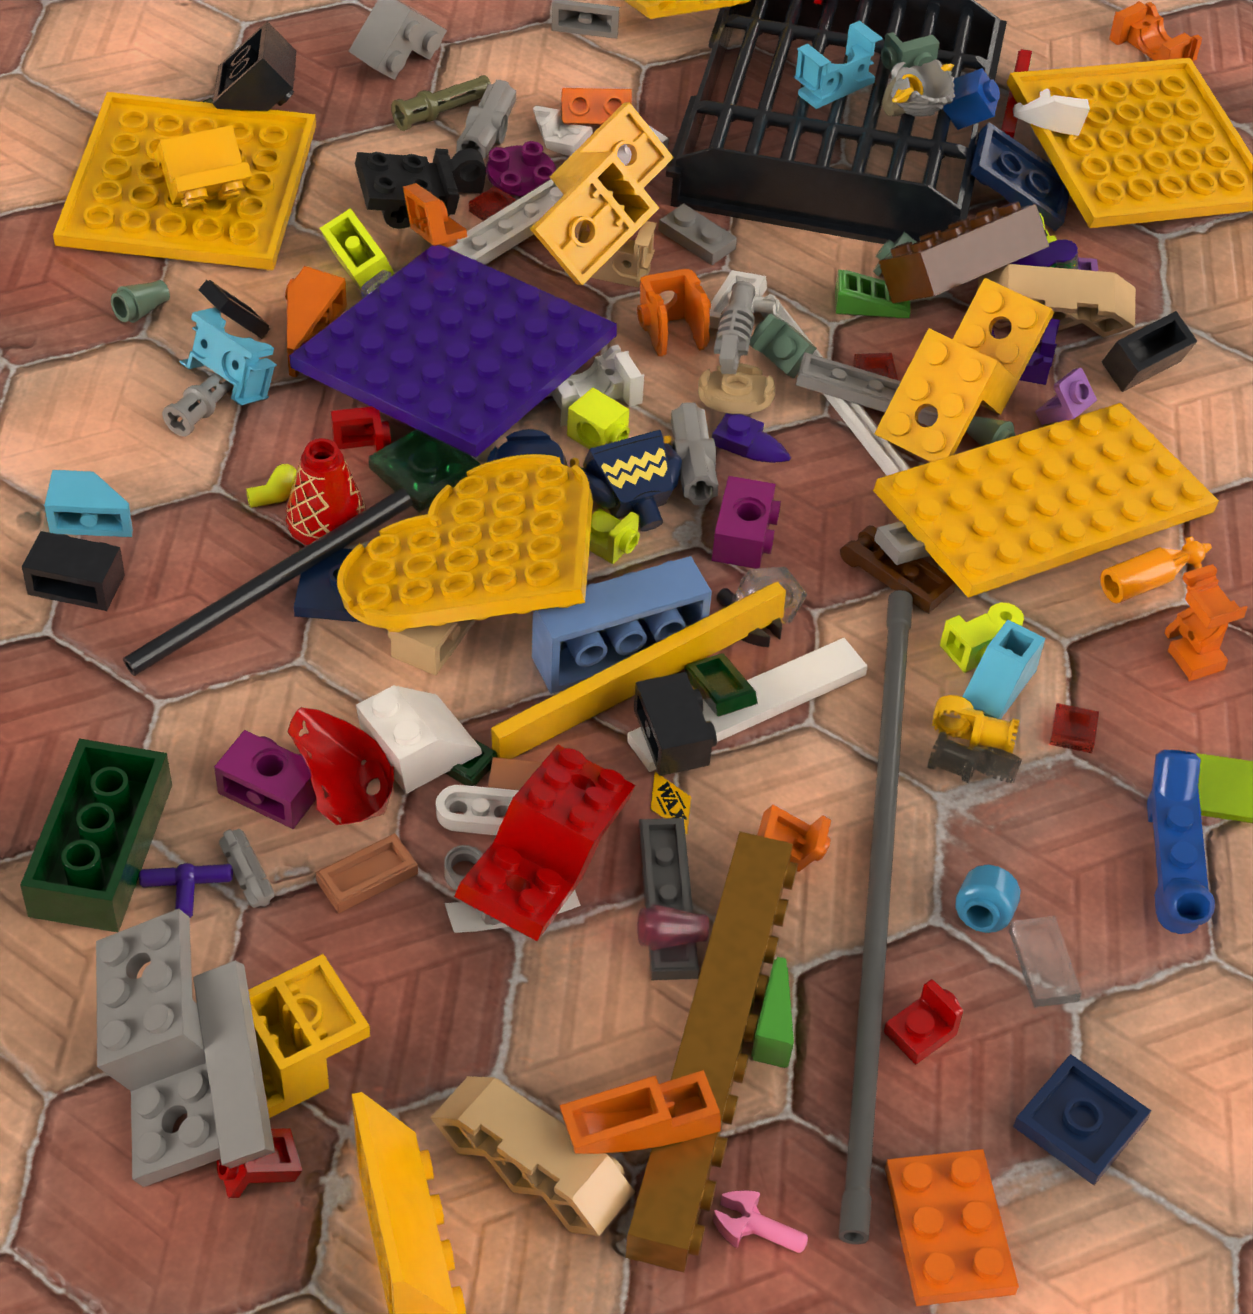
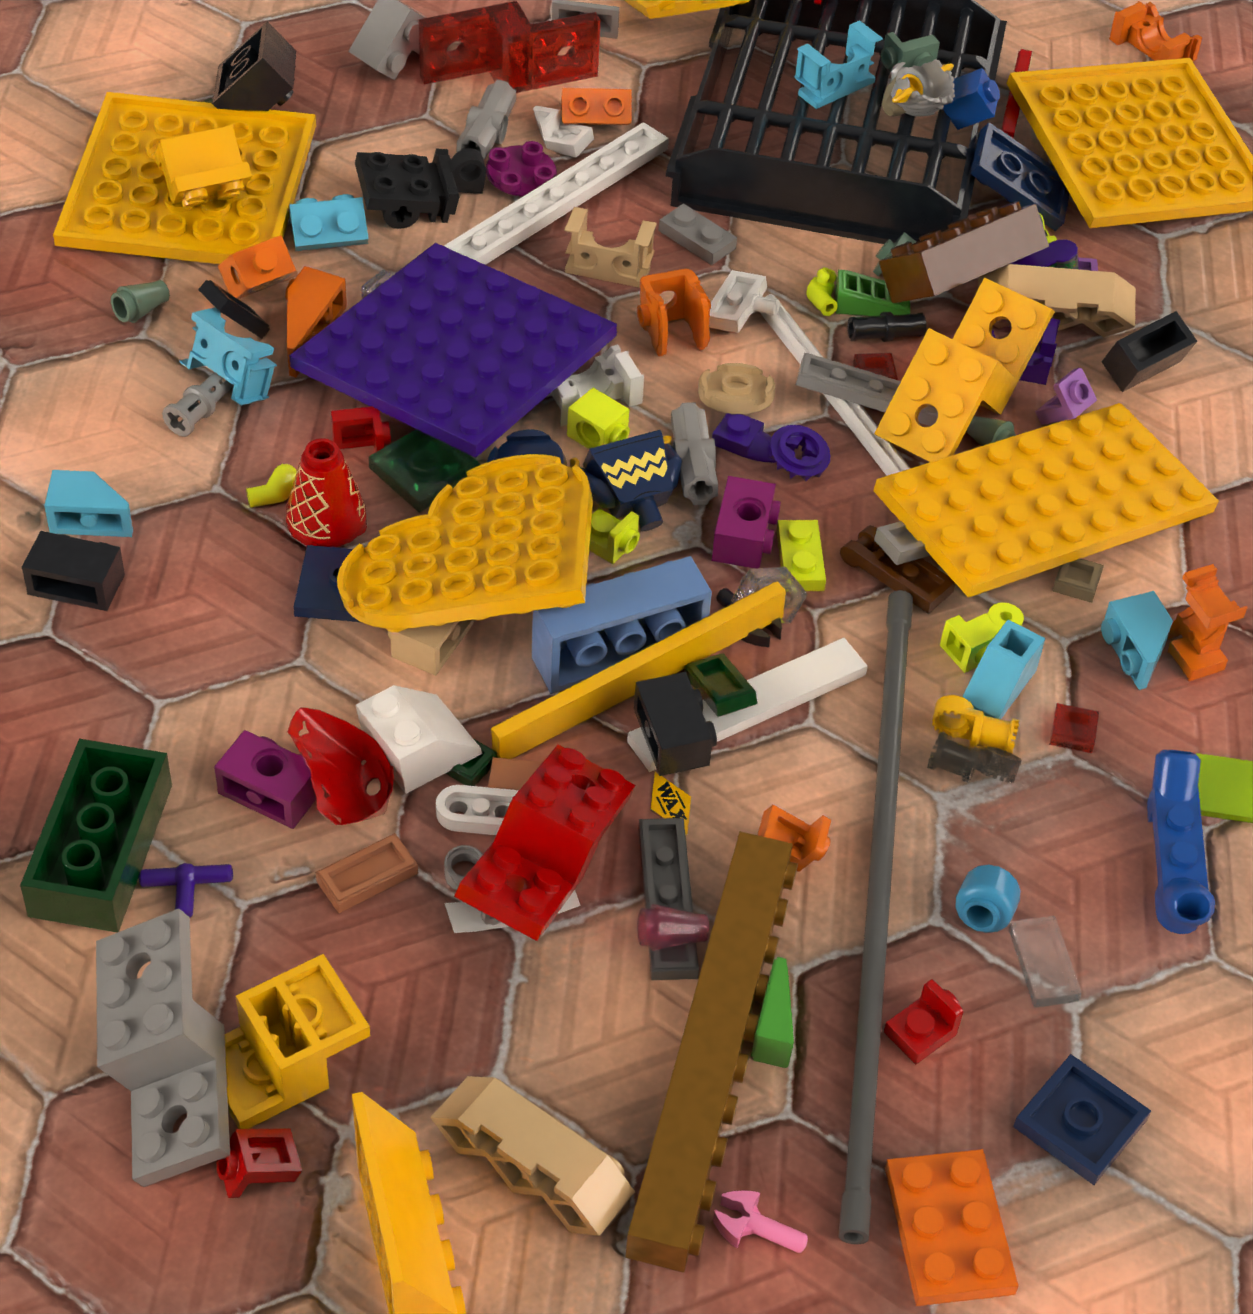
(233, 1065): light grey tile -> none
(246, 868): light grey axle -> none
(257, 267): none -> orange torso
(266, 582): black piece -> none
(328, 222): none -> medium azure bracket
(355, 248): neon yellow brick -> none
(429, 105): olive pin -> none
(430, 217): orange bracket -> none
(489, 203): clear red tile -> none
(509, 47): none -> clear red bracket
(602, 194): yellow bracket -> none
(642, 1115): orange slope -> none
(735, 327): light grey hinge -> none
(781, 344): sand green bracket -> none
(802, 552): none -> neon yellow plate
(814, 451): none -> dark purple gear
(820, 291): none -> neon yellow arm
(886, 326): none -> black pin
(1054, 113): white slope -> none
(1078, 579): none -> dark tan tile
(1138, 633): none -> medium azure slope
(1150, 570): light orange wheel -> none

